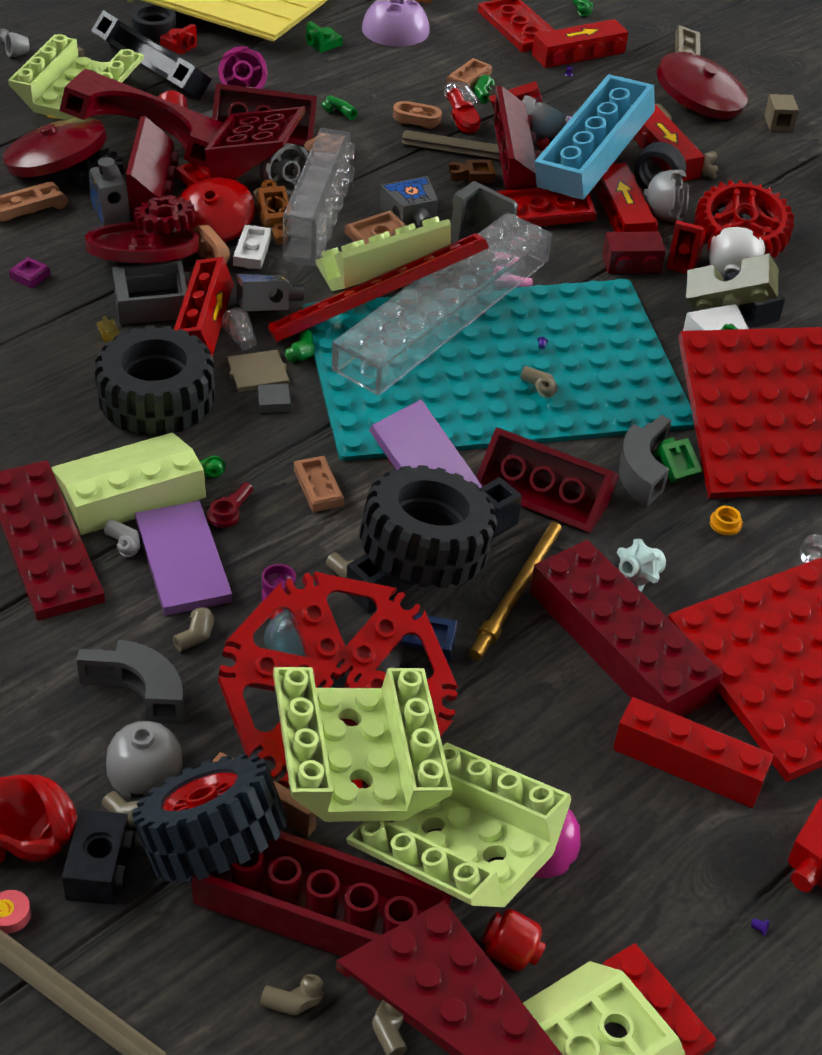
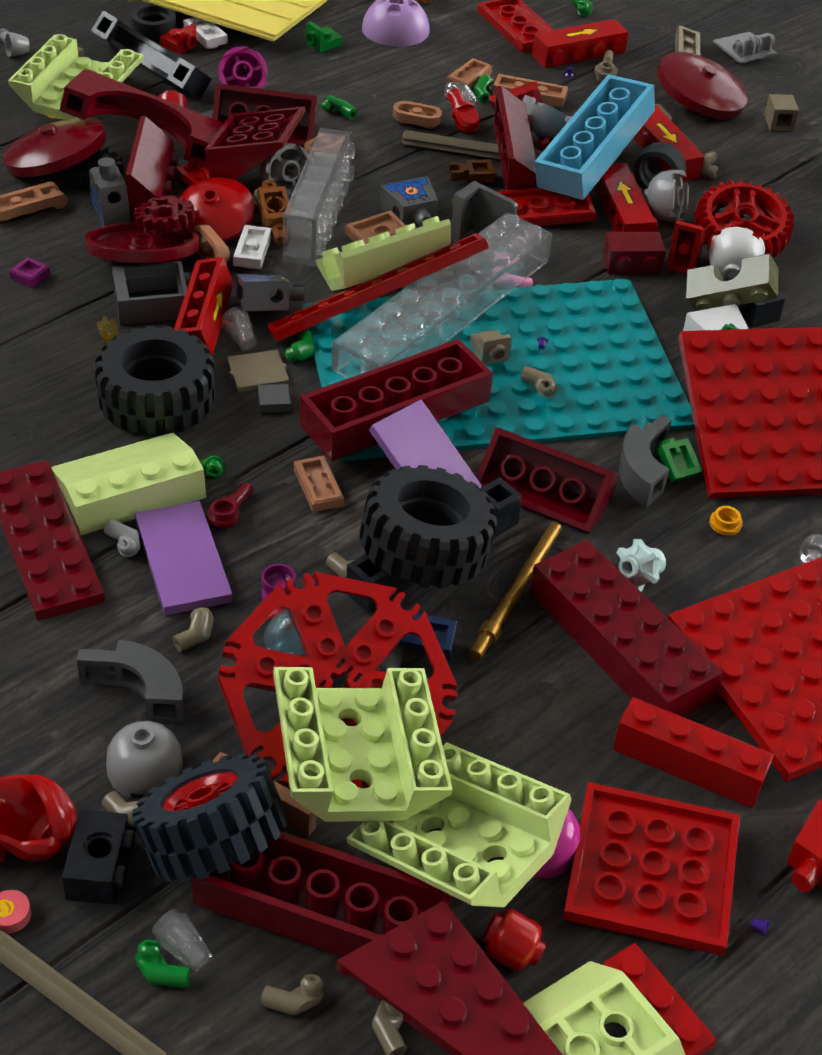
(157, 970): none -> green arm
(181, 939): none -> clear cone
(207, 33): none -> white plate
(444, 378): none -> dark red brick
(491, 346): none -> dark tan bracket
(551, 94): none -> nougat plate
(605, 67): none -> dark tan plate
(654, 869): none -> red plate
(747, 46): none -> light grey hinge

